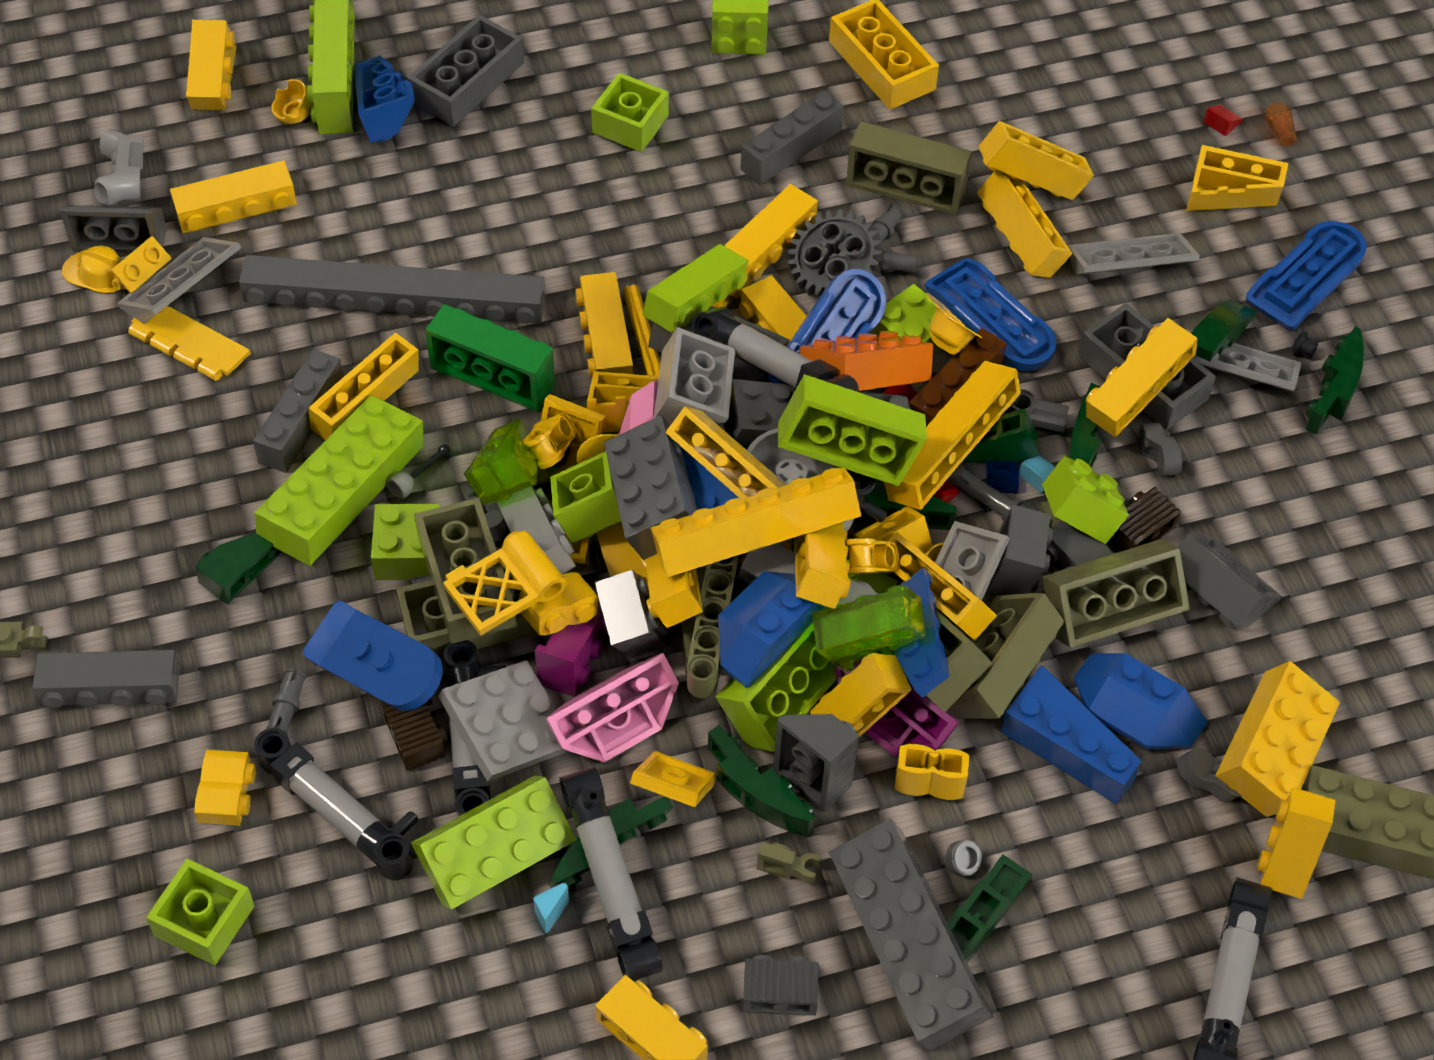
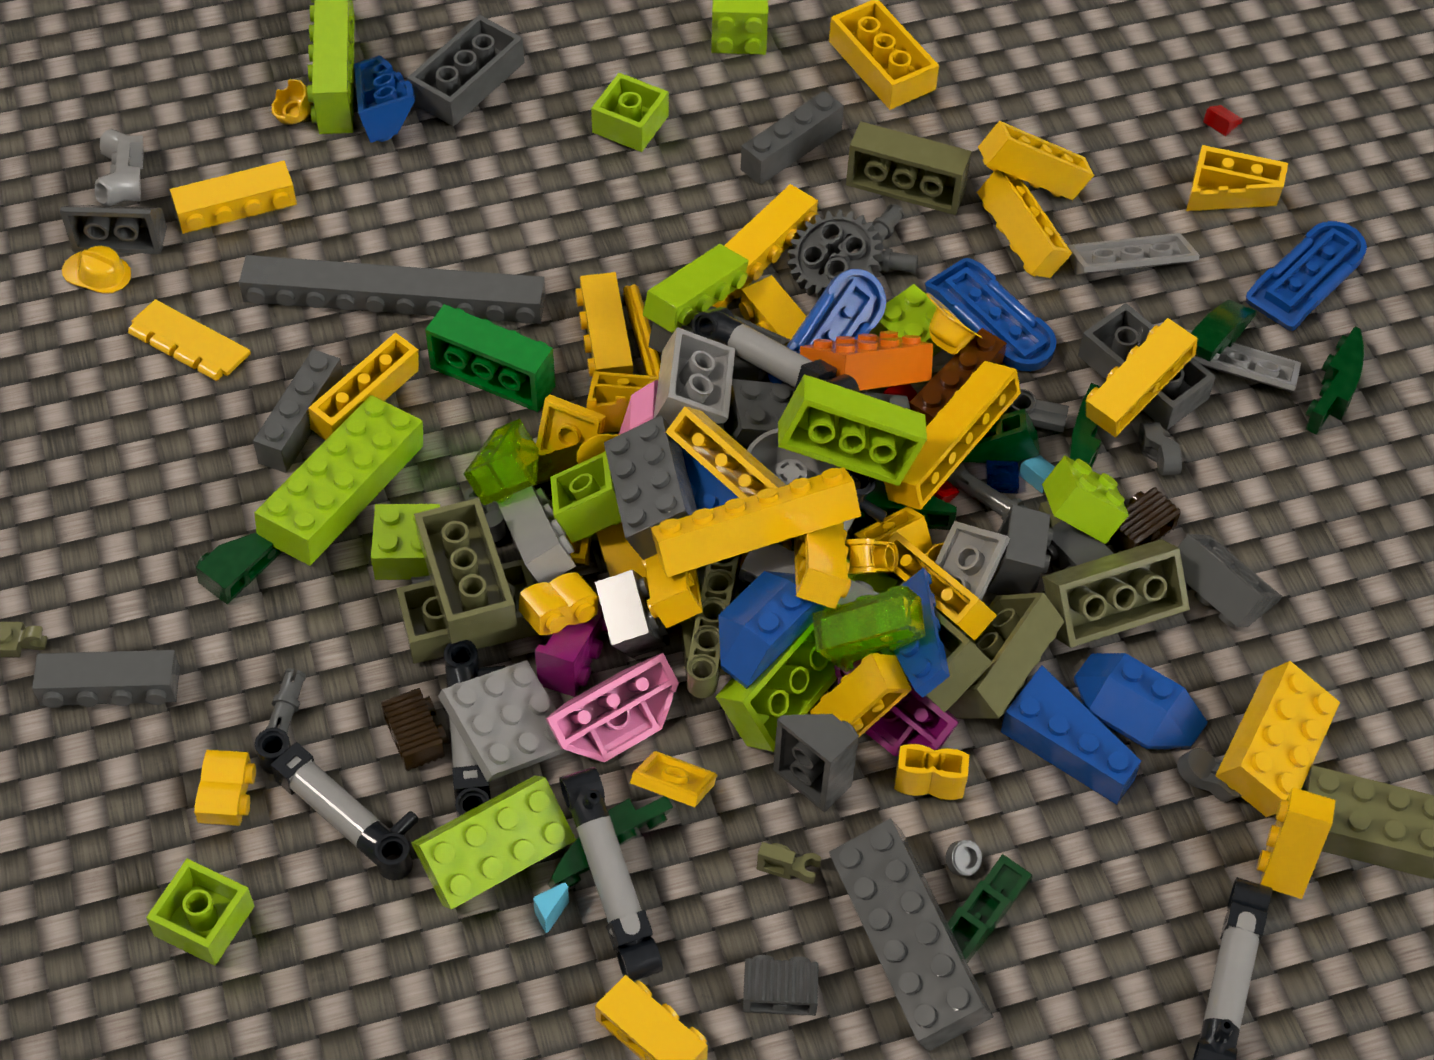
(139, 265): yellow hinge -> none
(177, 277): light grey slope -> none
(210, 65): yellow wedge -> none
(375, 658): blue piece -> none
(402, 483): light grey hinge -> none
(529, 569): yellow piece -> none
(551, 439): yellow piece -> none
(762, 793): dark green slope -> none
(1281, 123): clear orange cone -> none
(1304, 345): black piece -> none

